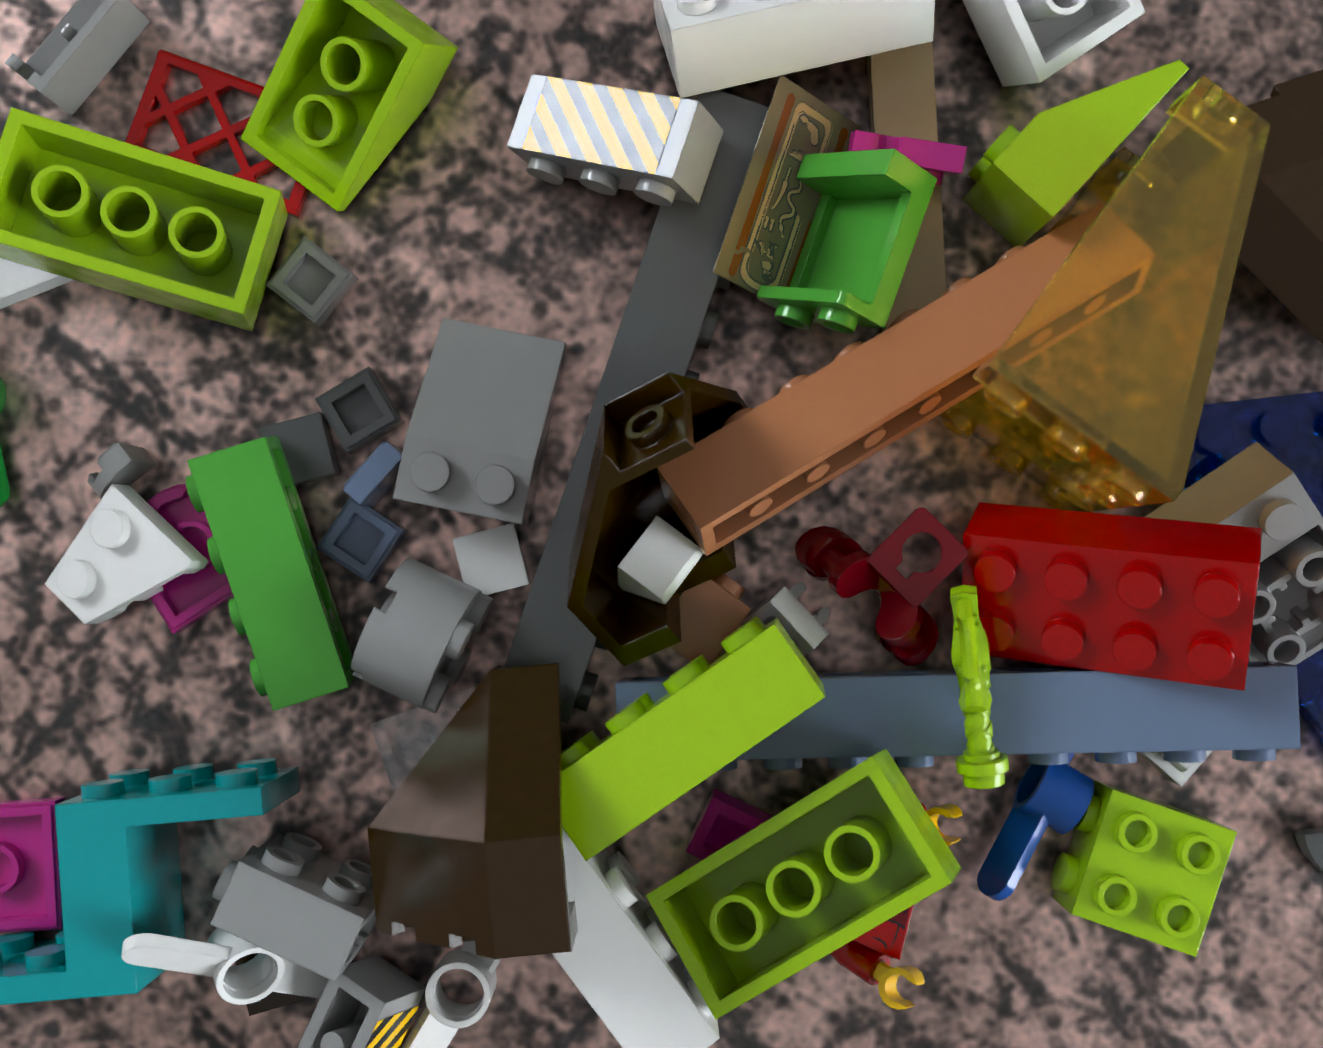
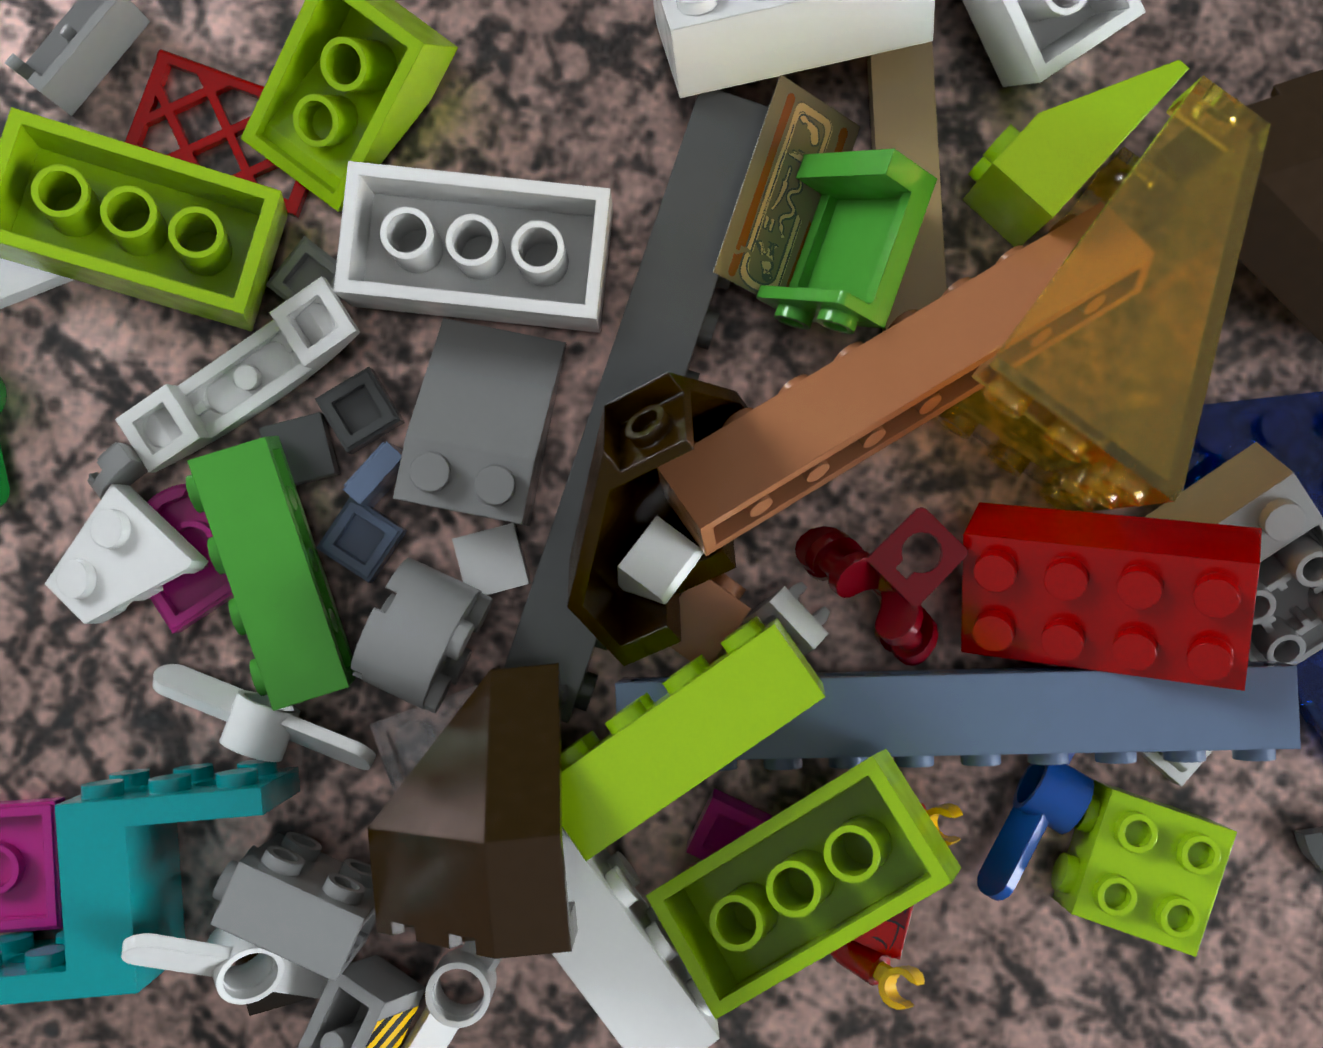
(243, 381): none -> white slope
(250, 721): none -> white piece
(474, 246): none -> white brick
(616, 139): brick -> none
(932, 156): dark pink plate -> none
(981, 762): lime piece -> none

